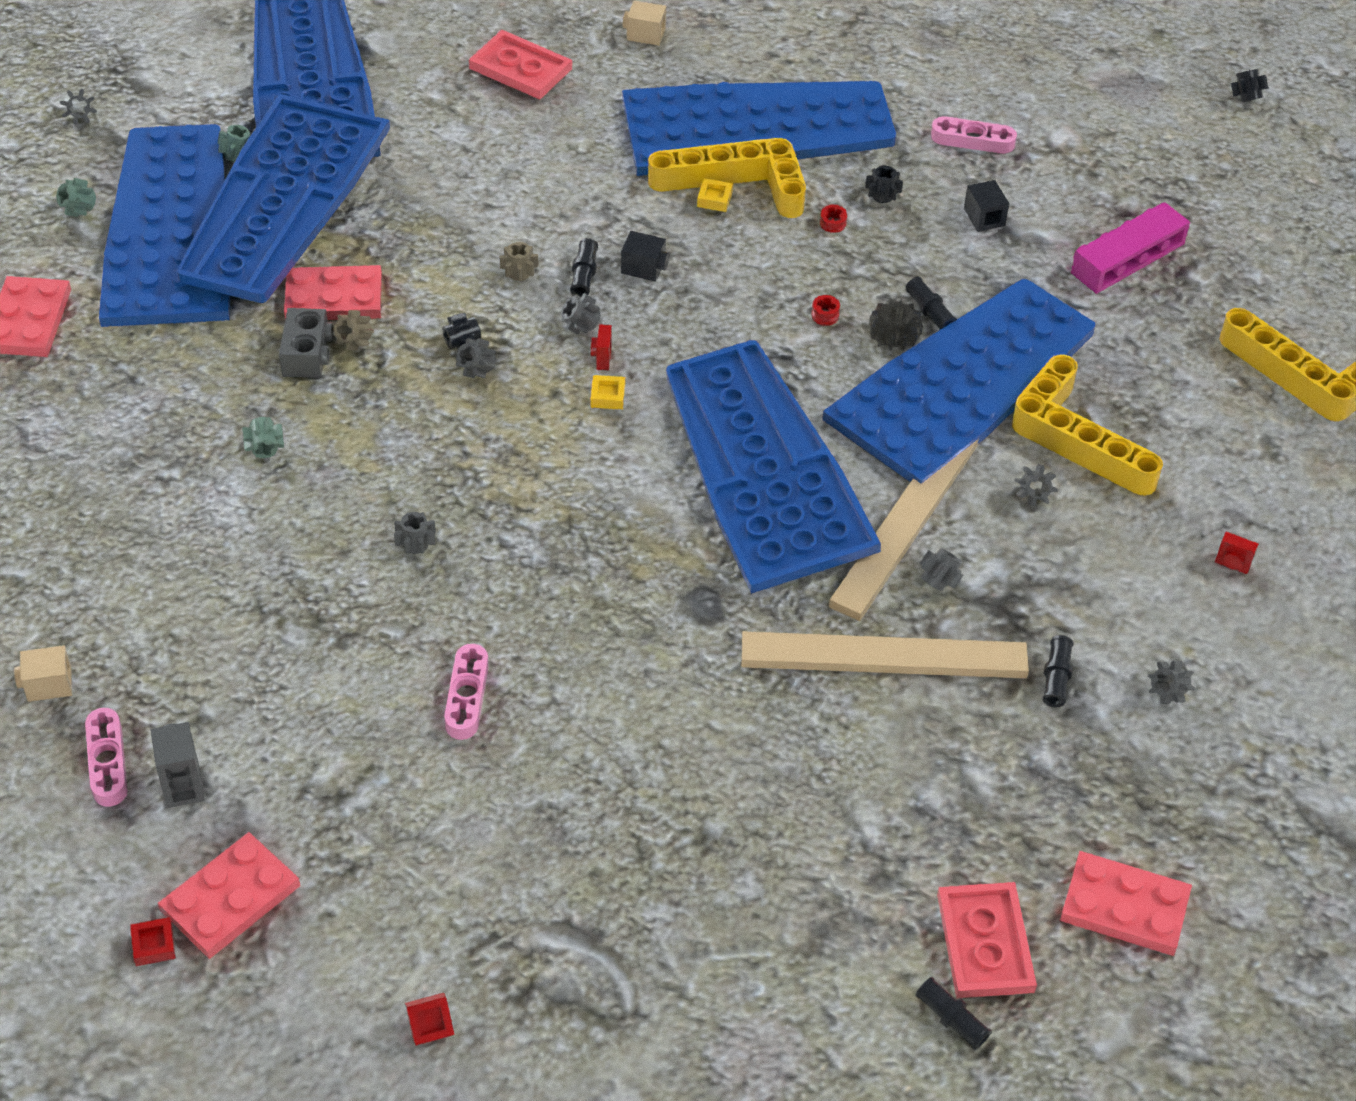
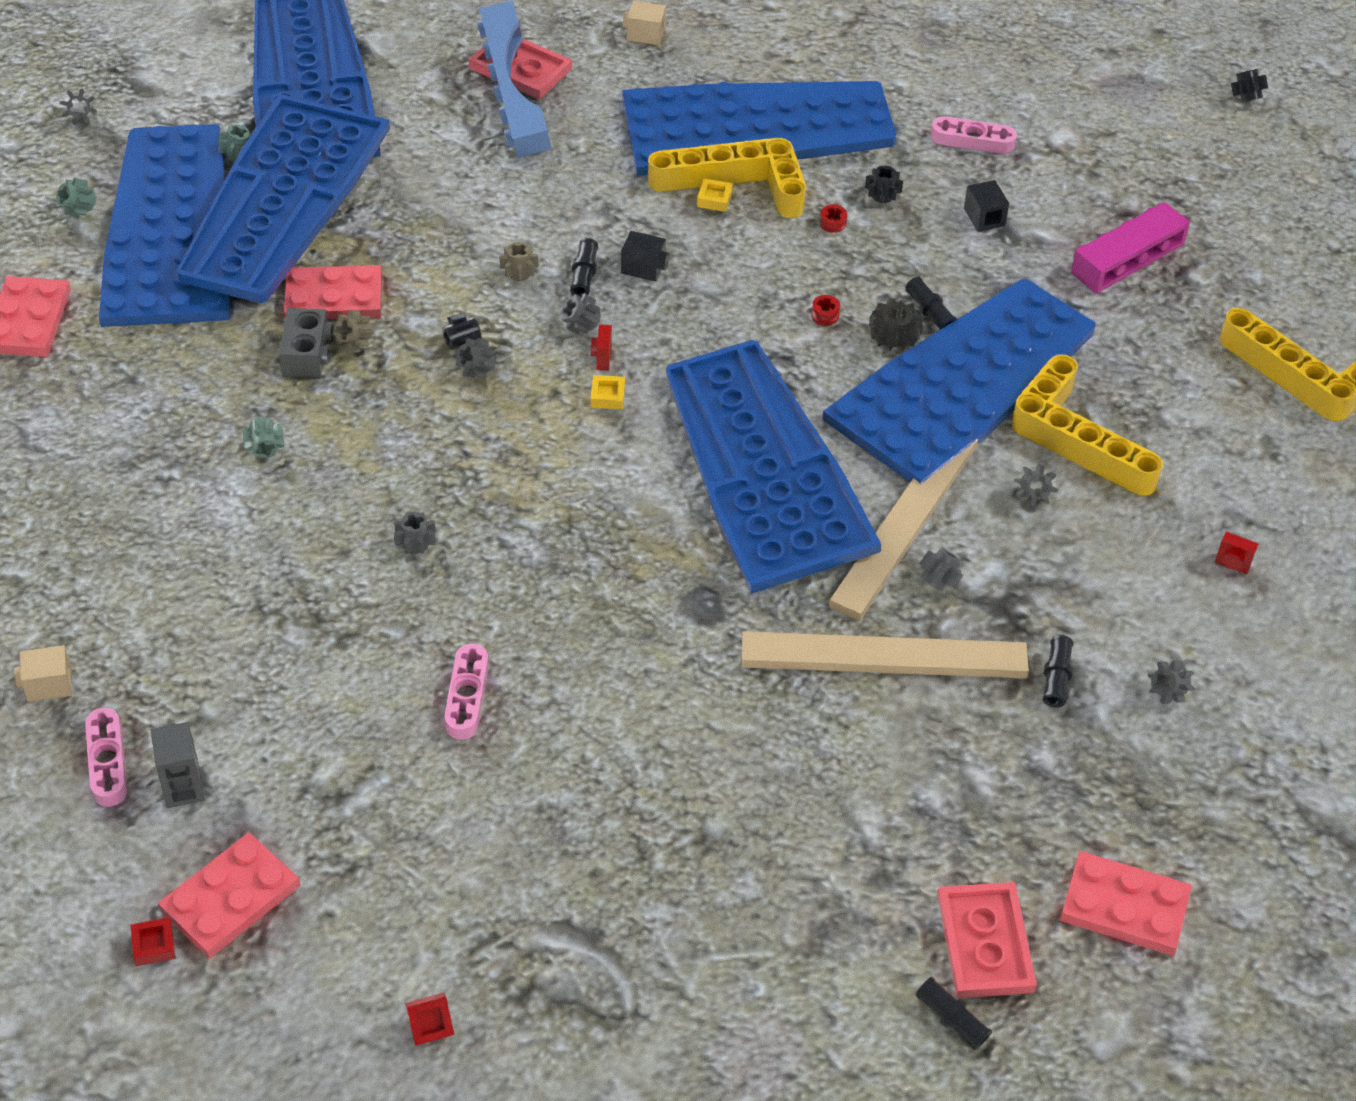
(525, 119): none -> medium blue arch

